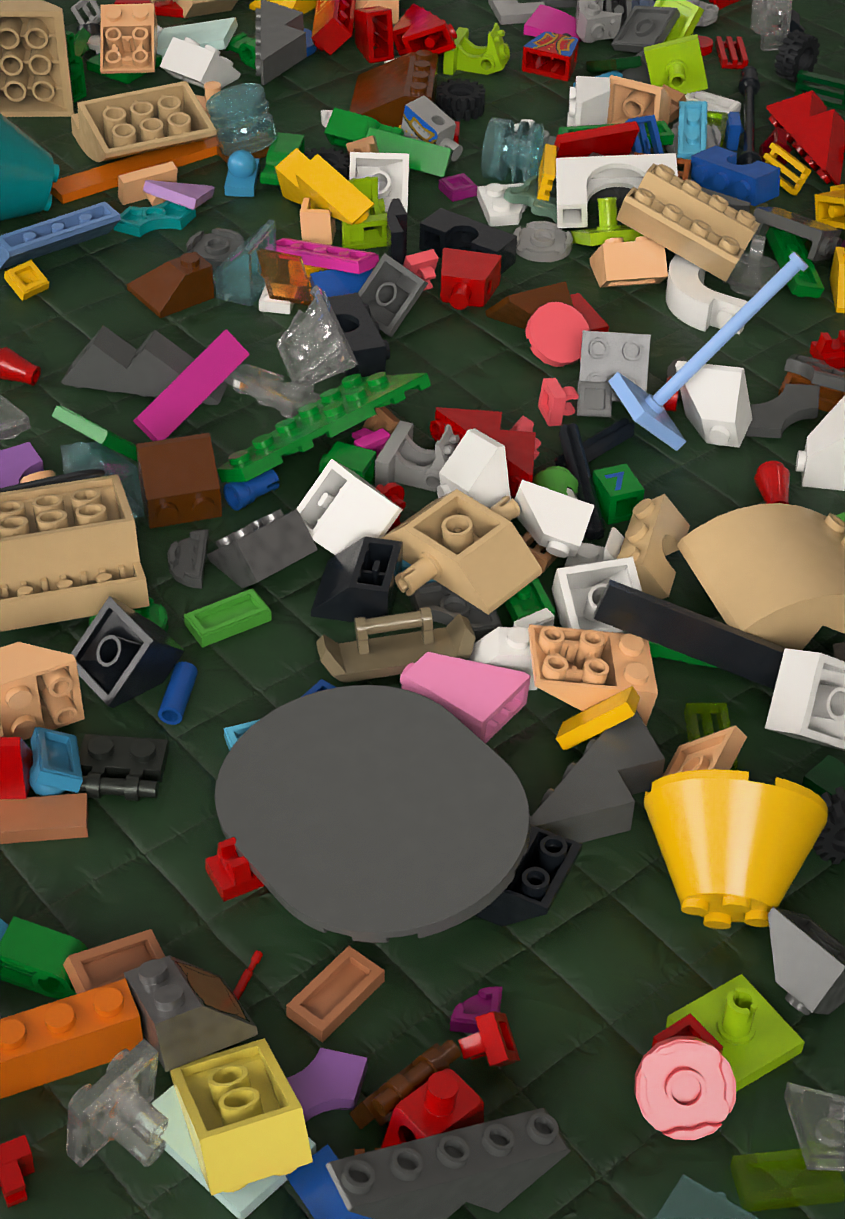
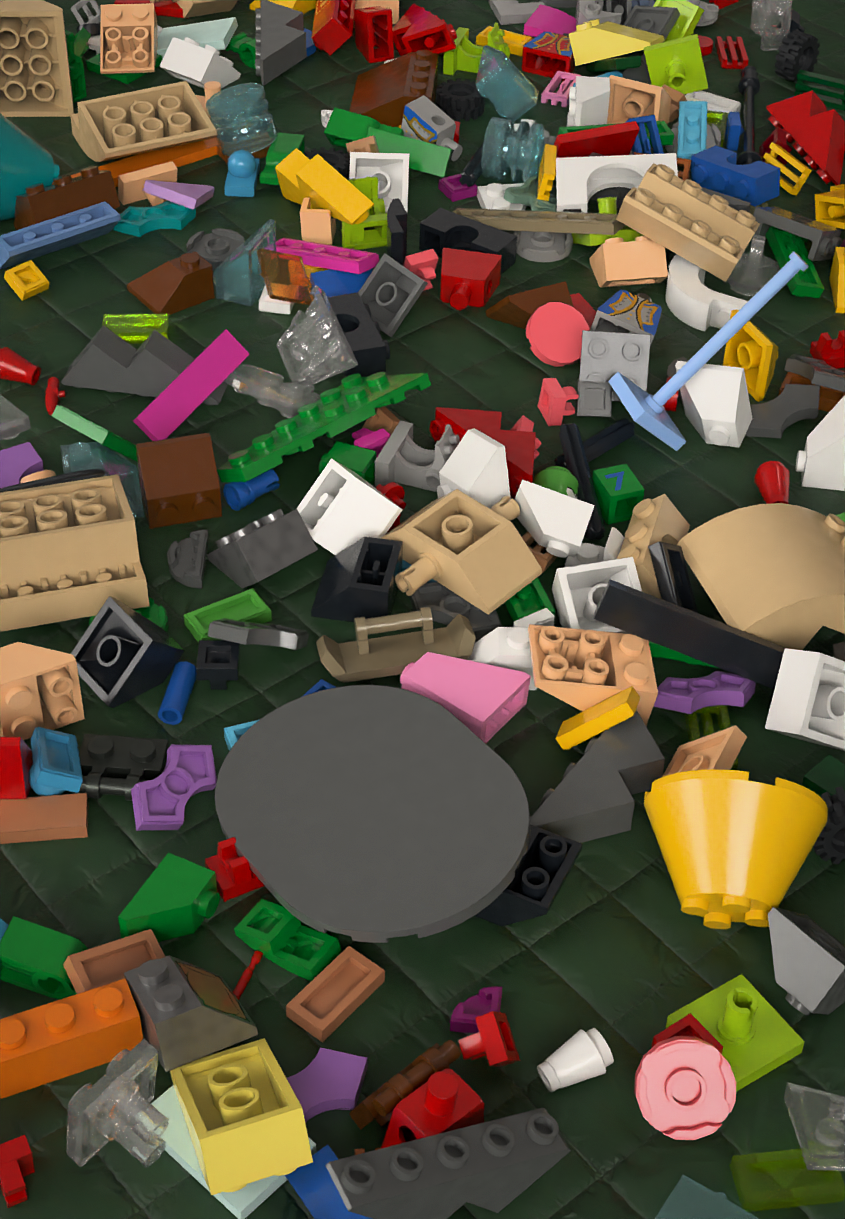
(53, 394): none -> red helmet
(65, 196): none -> reddish brown slope
(136, 327): none -> clear neon green tile
(162, 801): none -> medium lavender tile
(172, 900): none -> green slope
(218, 662): none -> black tile
(258, 633): none -> dark grey tile
(286, 941): none -> green slope
(473, 168): none -> black axle
(504, 84): none -> clear light blue slope
(514, 40): none -> yellow tile
(545, 221): none -> dark tan tile
(563, 93): none -> bright pink tile
(576, 1060): none -> white cone
(605, 40): none -> light yellow slope
(628, 314): none -> torso
(672, 575): none -> black tile
(711, 690): none -> medium lavender tile
(755, 354): none -> yellow slope

